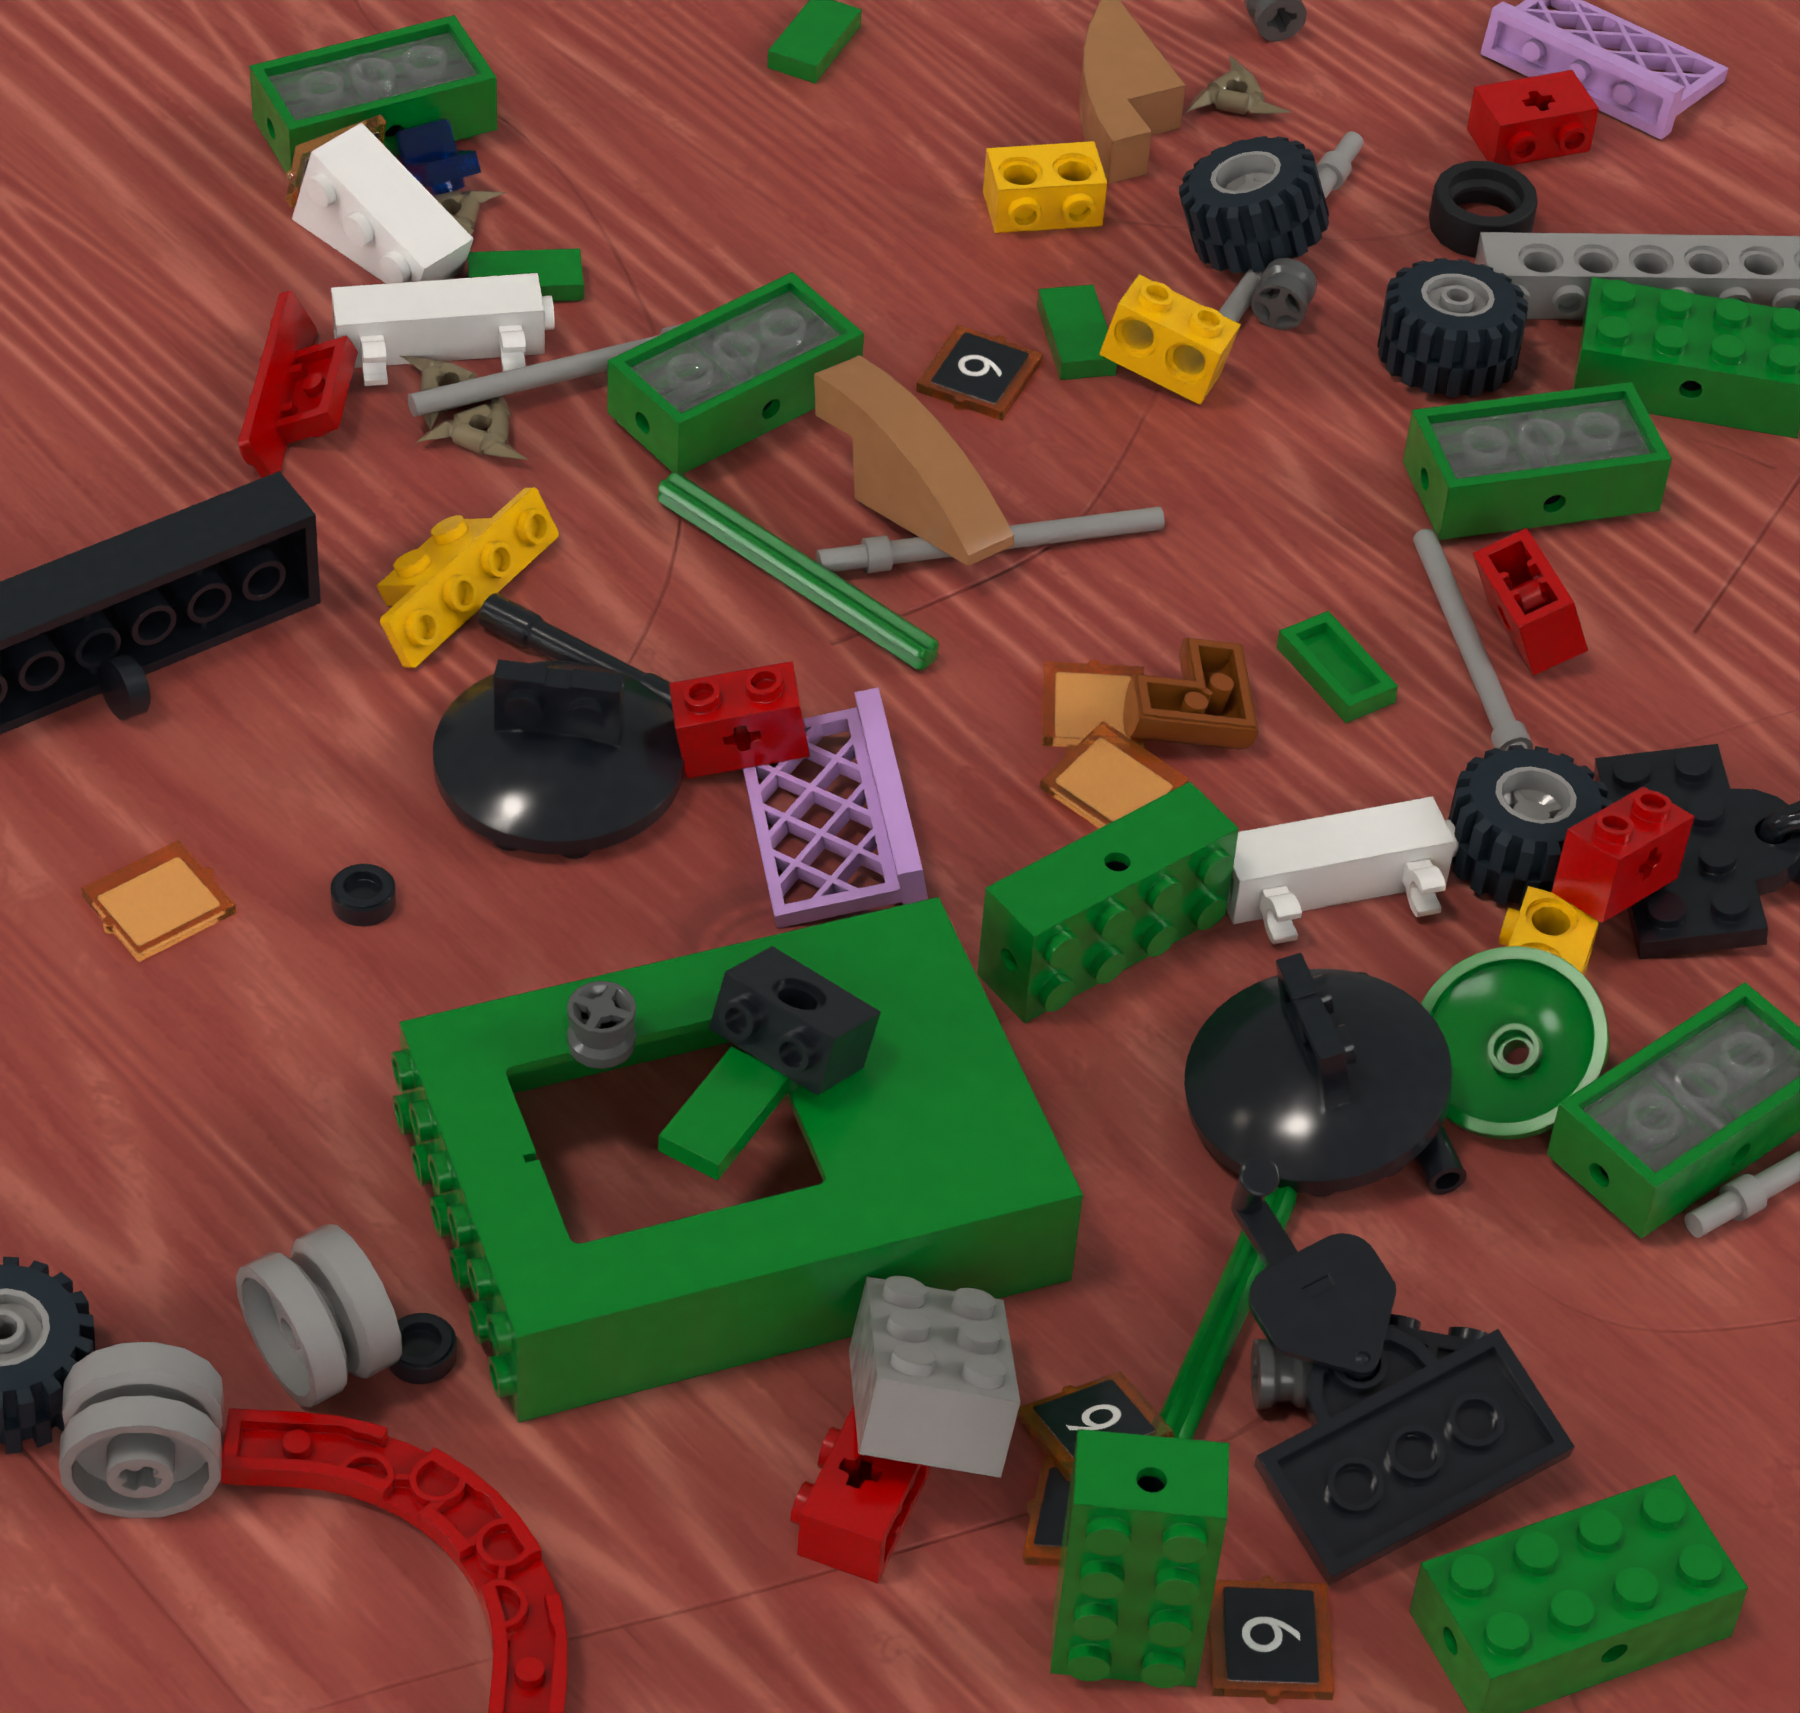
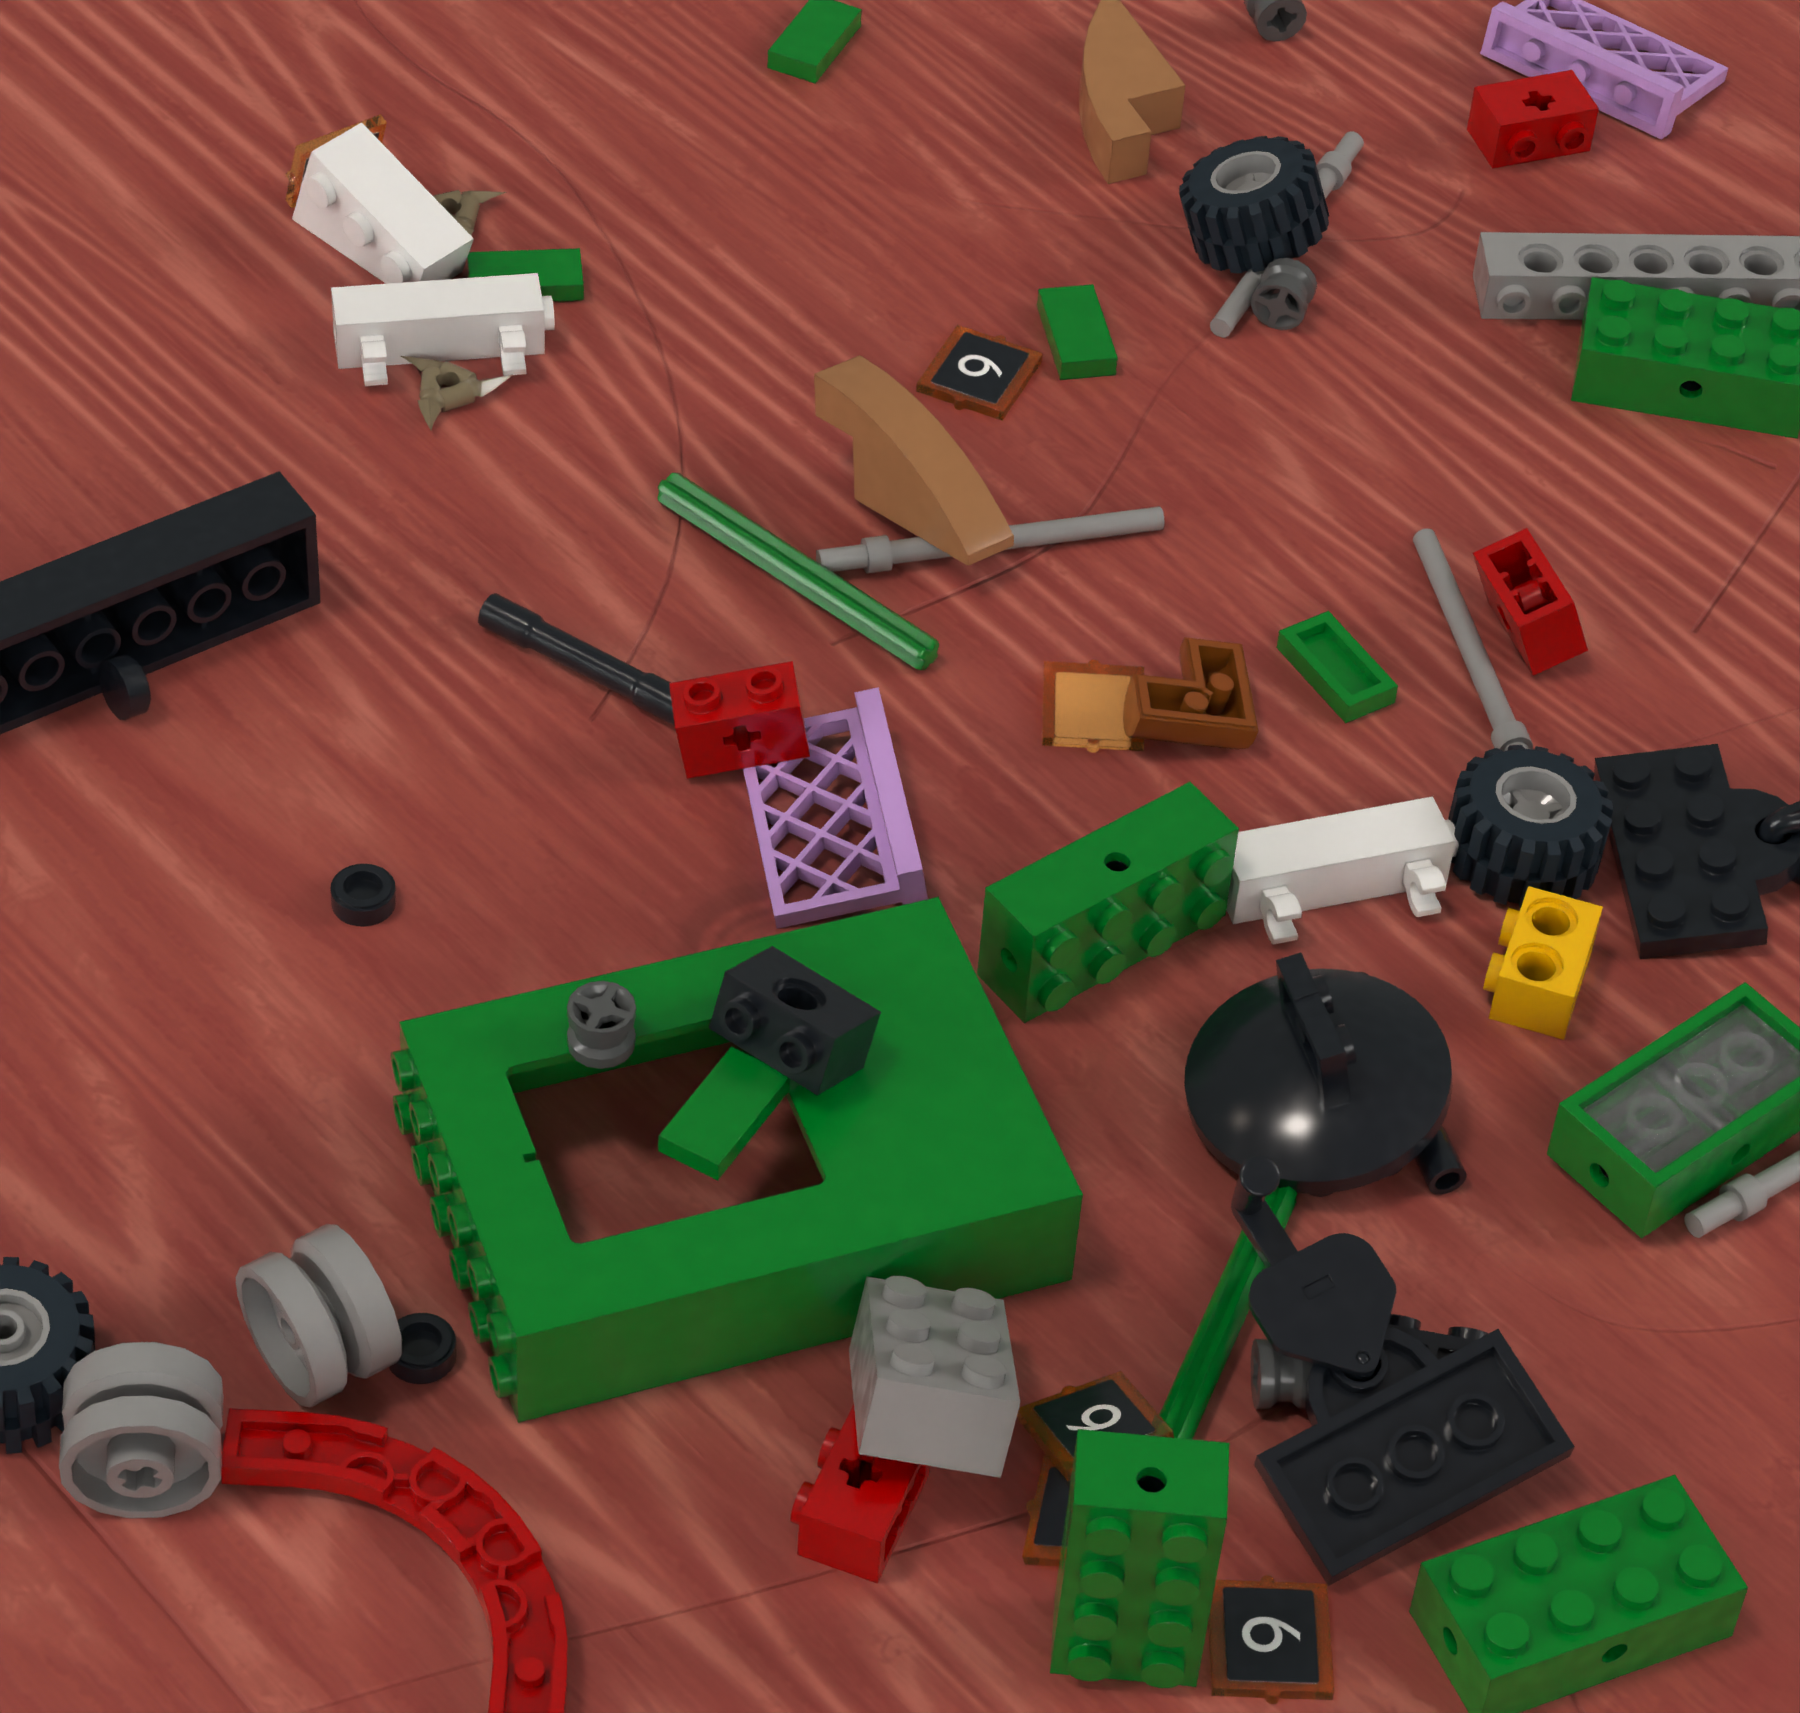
(158, 900): clear orange piece -> none
(296, 388): red bracket -> none
(401, 73): brick -> none
(433, 158): clear blue bracket -> none
(457, 570): yellow bracket -> none
(467, 431): dark tan piece -> none
(518, 379): light grey bar -> none
(557, 757): black bracket -> none
(729, 373): green brick -> none
(1044, 187): yellow brick -> none
(1109, 776): clear orange piece -> none
(1169, 339): yellow brick -> none
(1225, 95): dark tan piece -> none
(1452, 327): black wheel -> none
(1480, 183): black tyre -> none
(1512, 1002): green dish -> none
(1536, 460): green brick -> none
(1622, 853): red brick -> none

